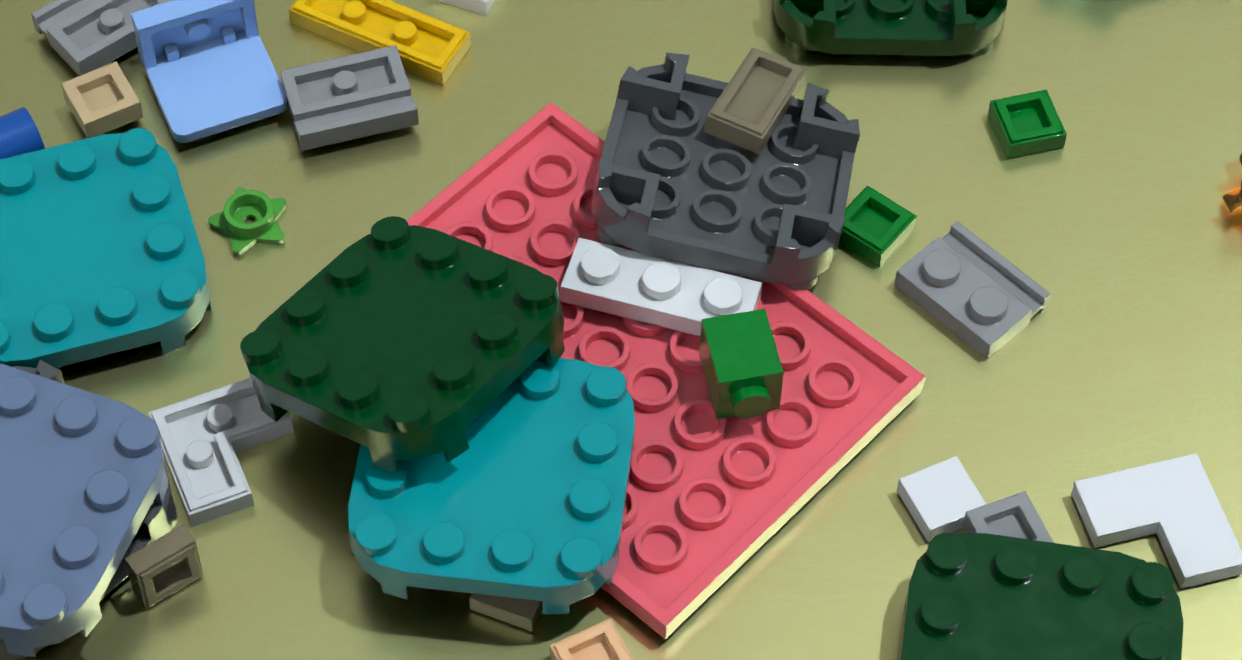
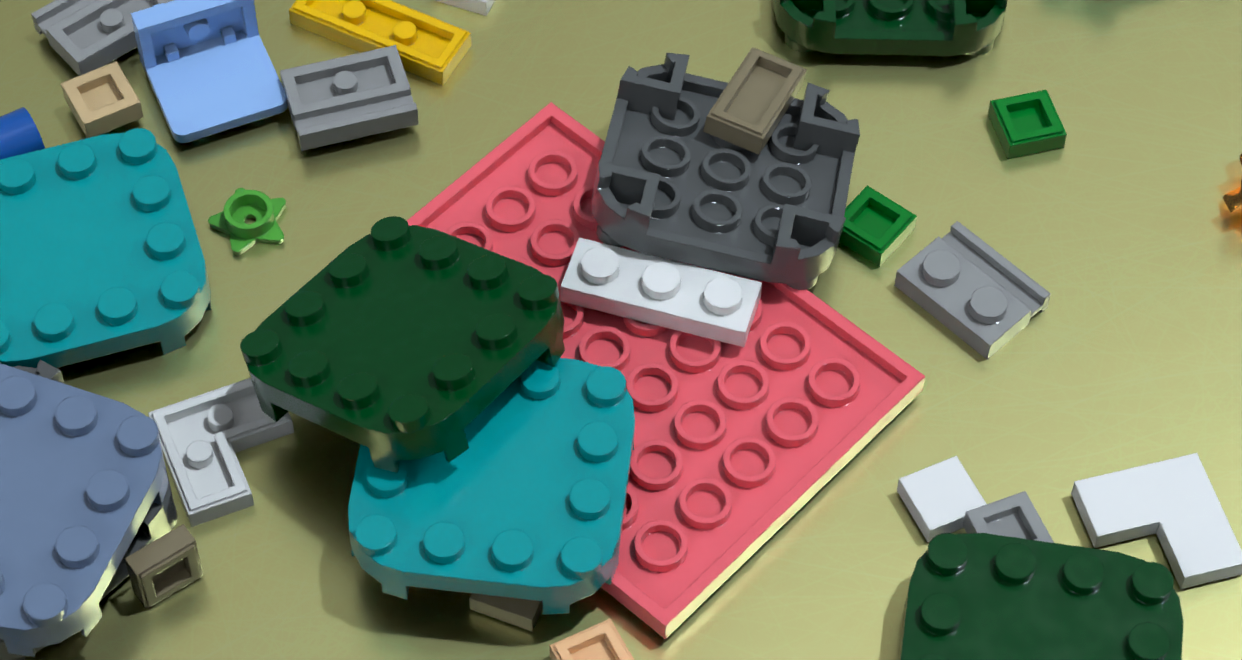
(741, 364): green brick -> none

